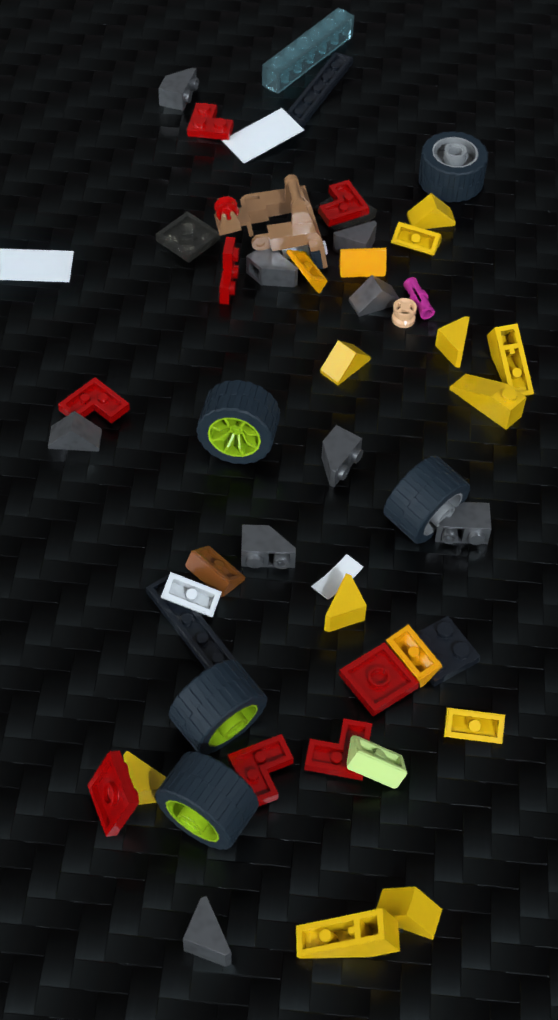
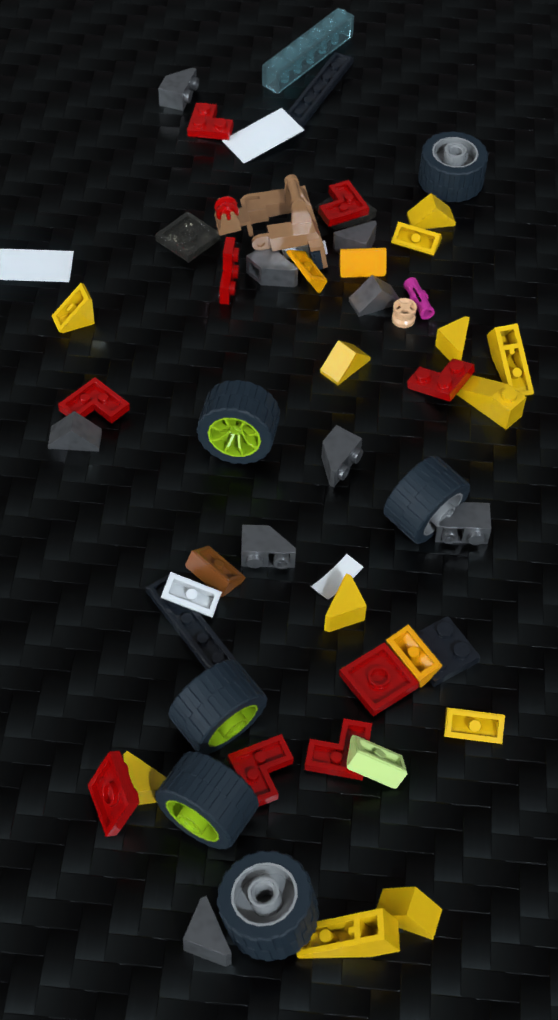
(75, 311): none -> yellow slope
(268, 905): none -> black wheel
(443, 384): none -> red plate

